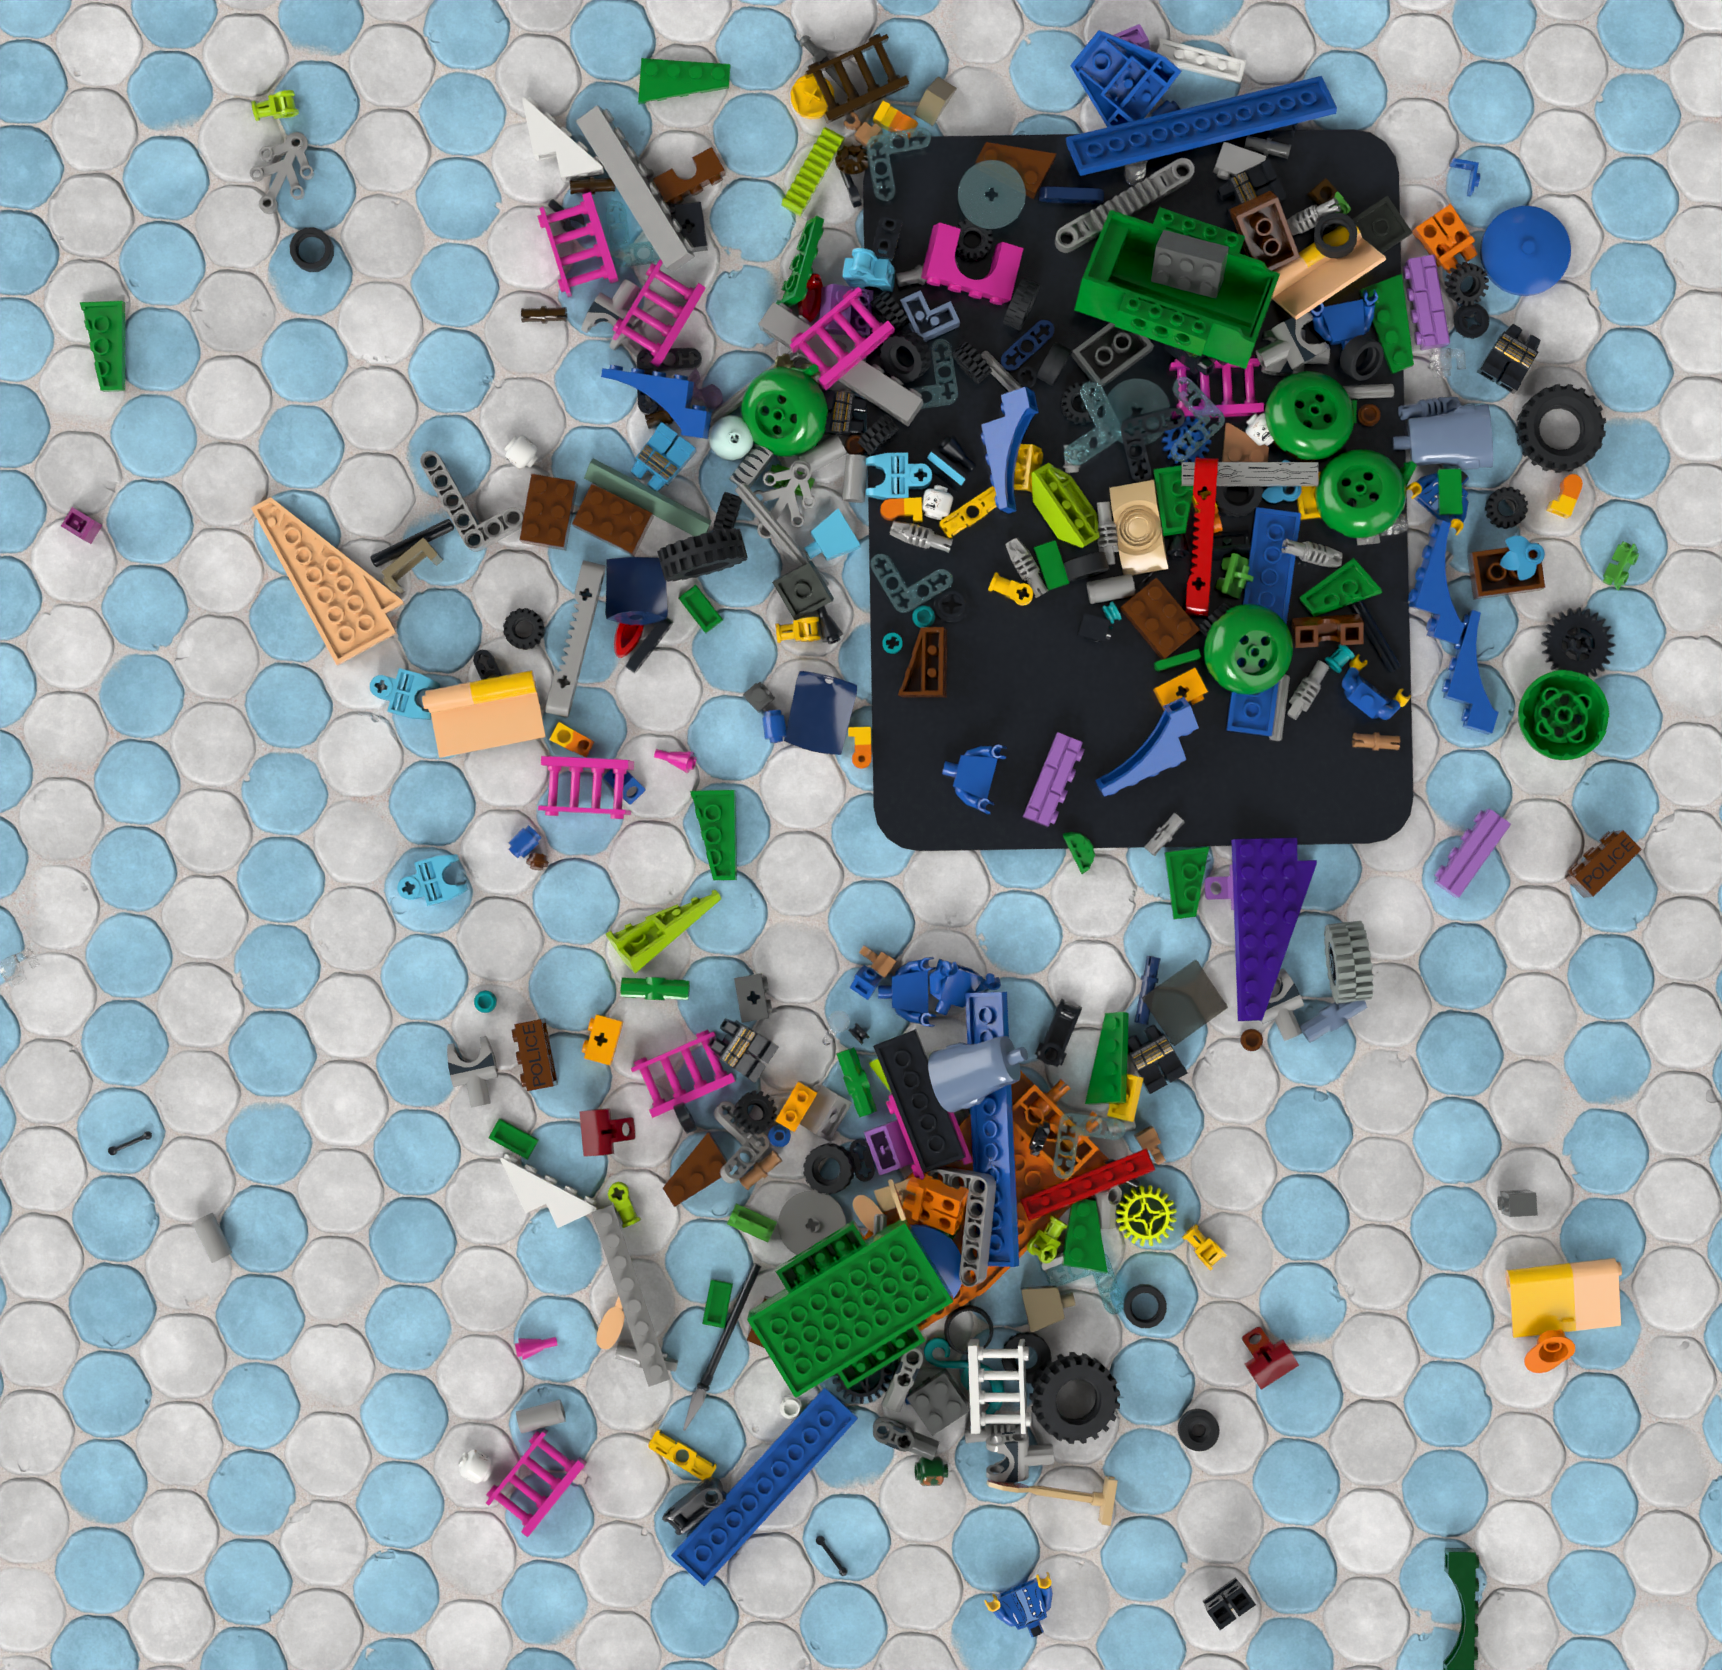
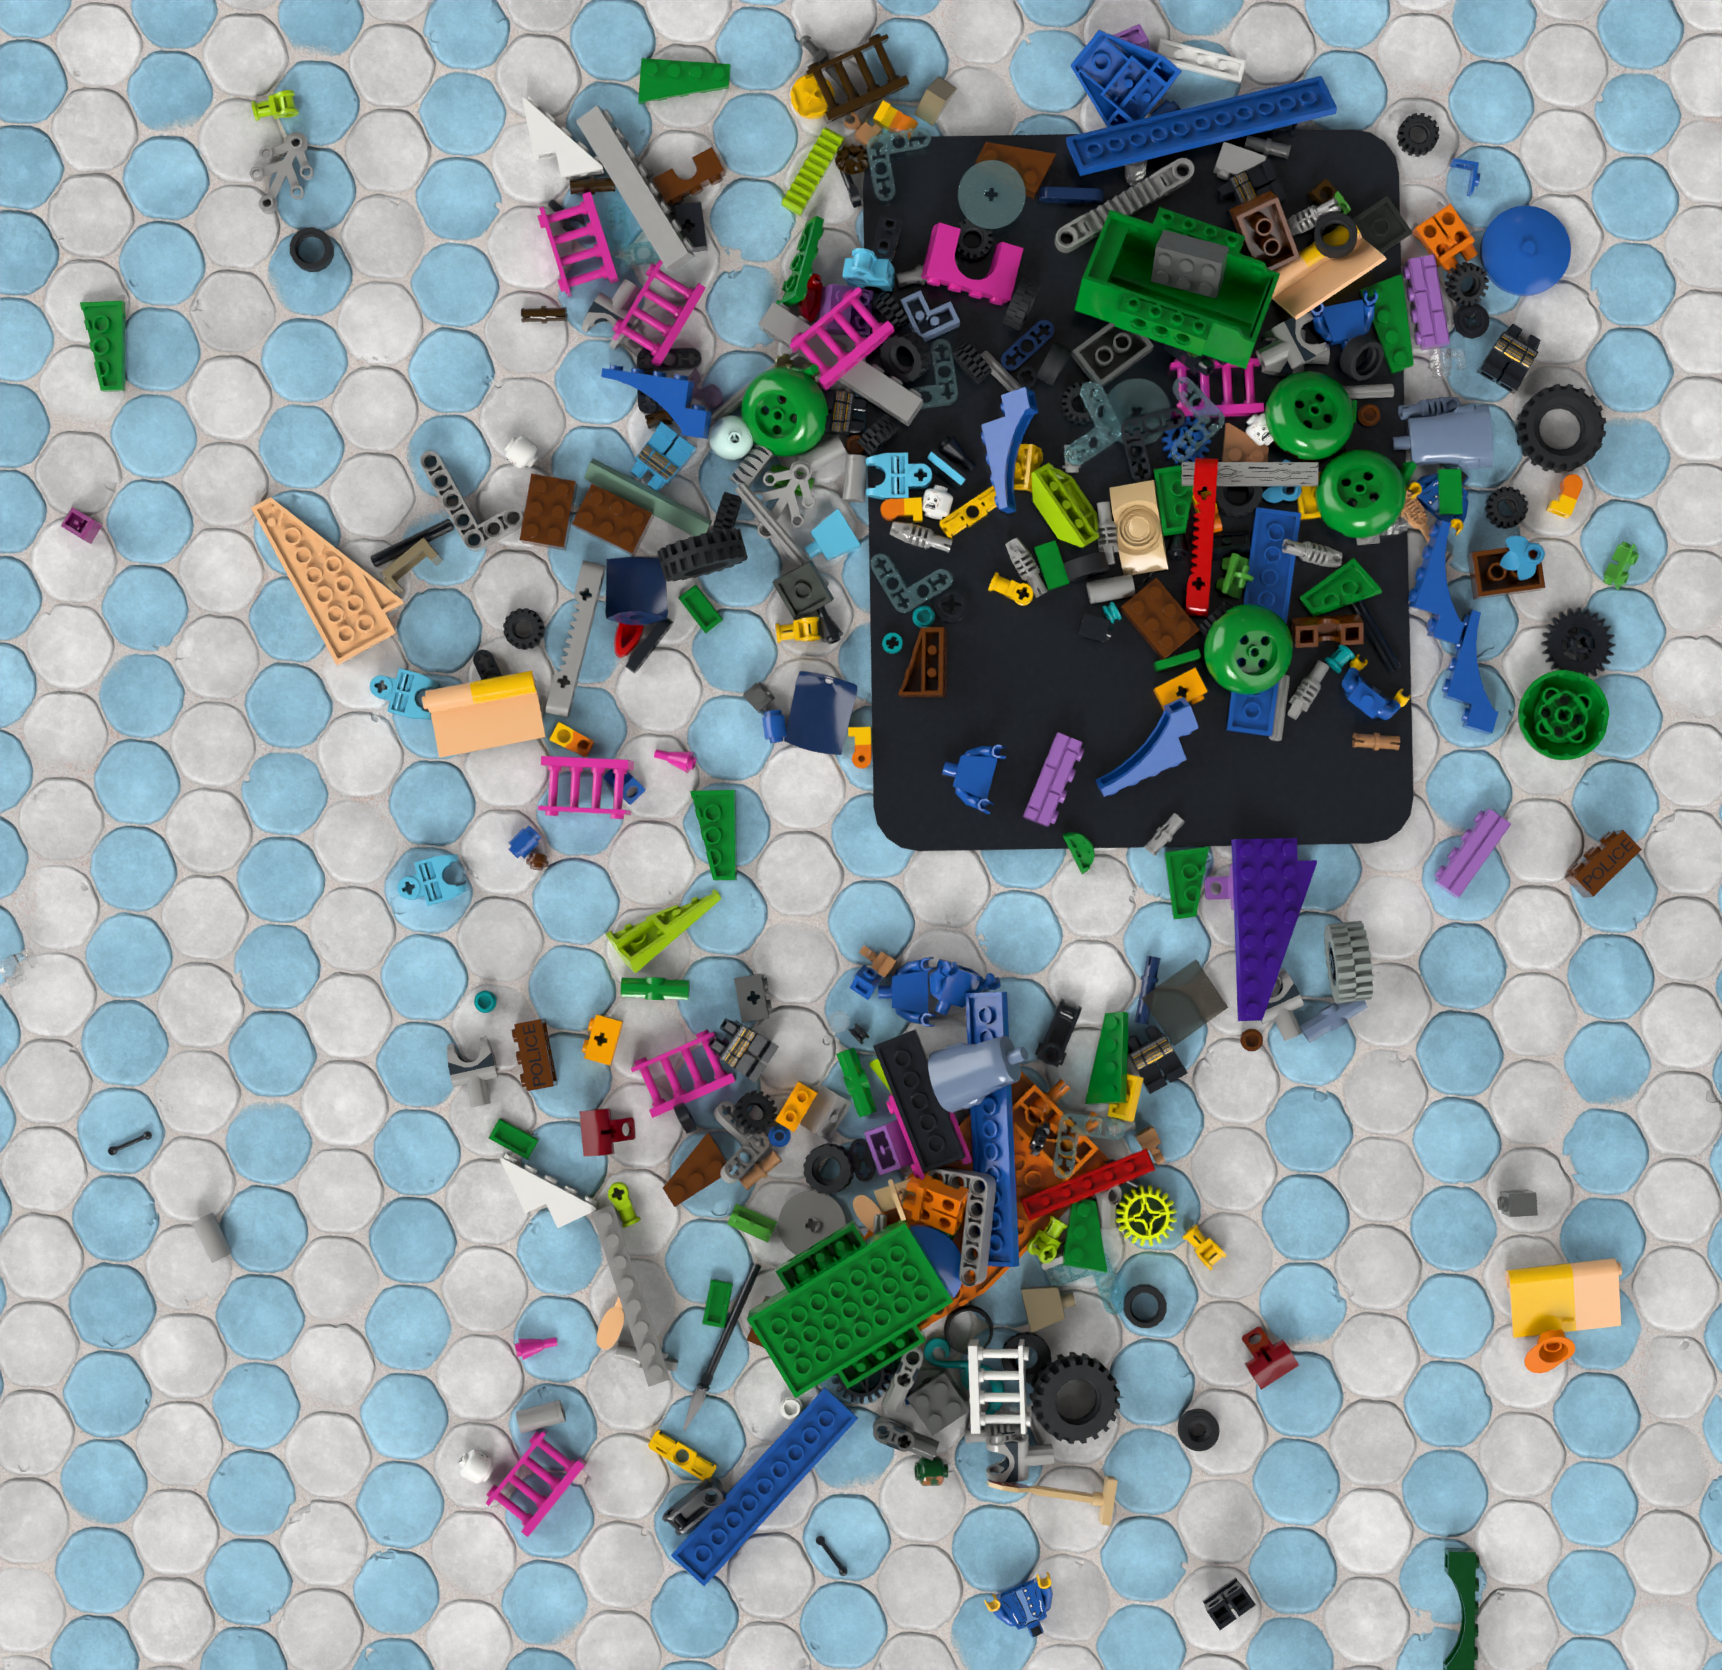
(1416, 515): none -> light nougat piece
(1418, 121): none -> black tyre

